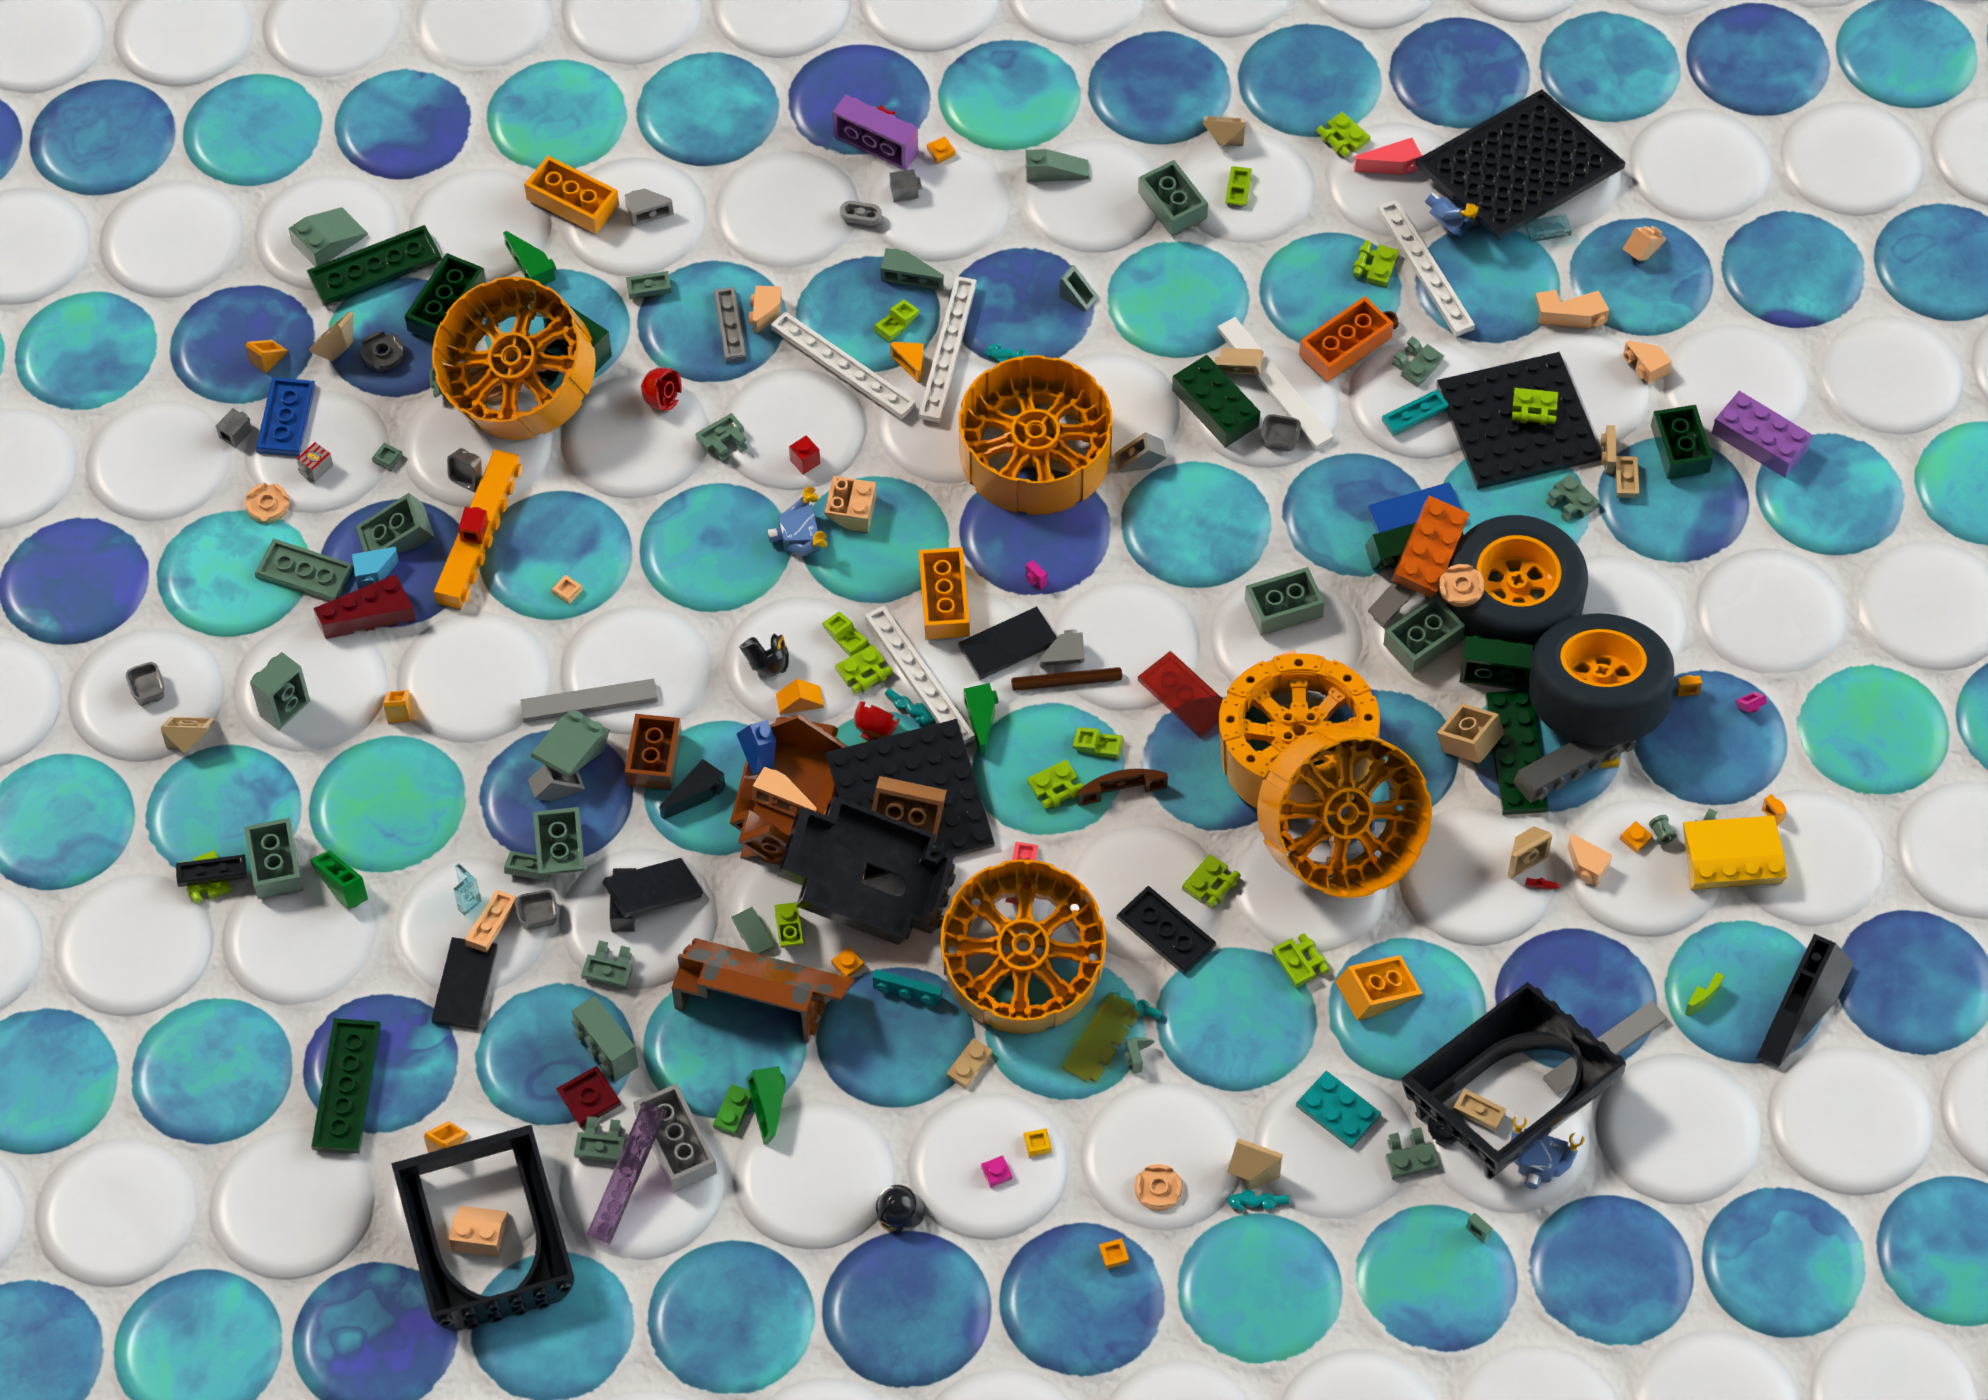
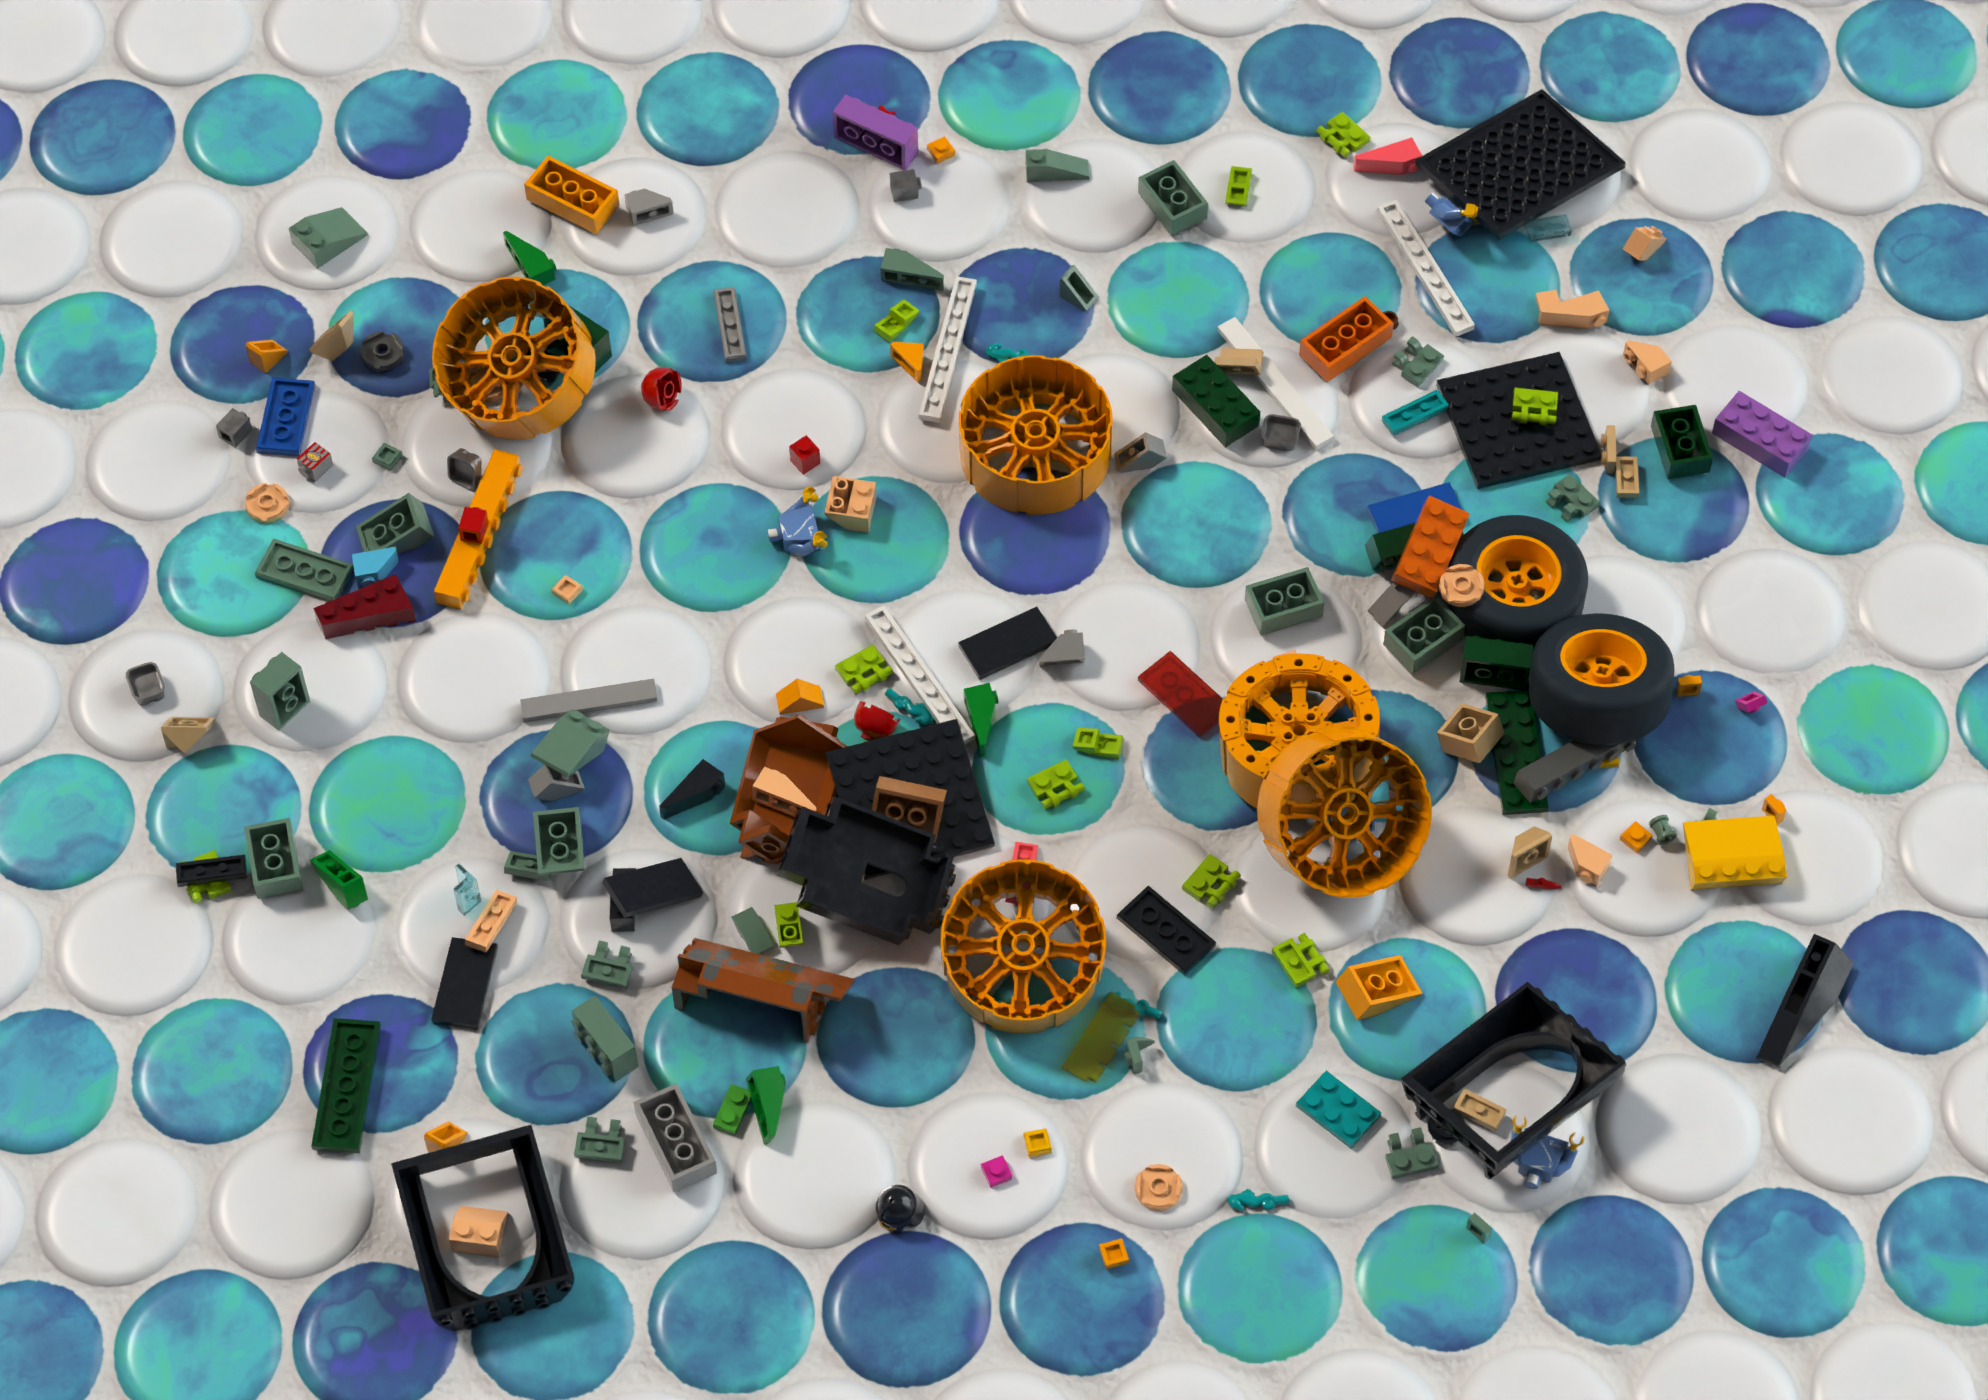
(374, 265): dark green plate -> none
(397, 706): light orange slope -> none
(445, 286): dark green brick -> none
(537, 909): flat silver piece -> none
(588, 1096): dark red tile -> none
(626, 1172): clear purple plate -> none
(648, 285): sand green plate -> none
(653, 751): dark orange brick -> none
(720, 432): sand green plate -> none
(758, 745): blue slope -> none
(766, 662): black helmet -> none
(767, 306): light nougat slope -> none
(843, 365): white plate -> none
(845, 634): lime slope -> none
(847, 963): light orange plate -> none
(861, 213): light grey plate -> none
(907, 988): teal plate -> none
(944, 593): light orange brick -> none
(969, 1063): tan plate -> none
(1036, 575): dark pink plate -> none
(1066, 678): reddish brown axle -> none
(1149, 778): reddish brown slope -> none
(1226, 129): tan slope -> none
(1255, 1164): tan slope -> none
(1381, 267): lime plate -> none
(1617, 1039): light grey tile -> none
(1702, 996): lime slope -> none

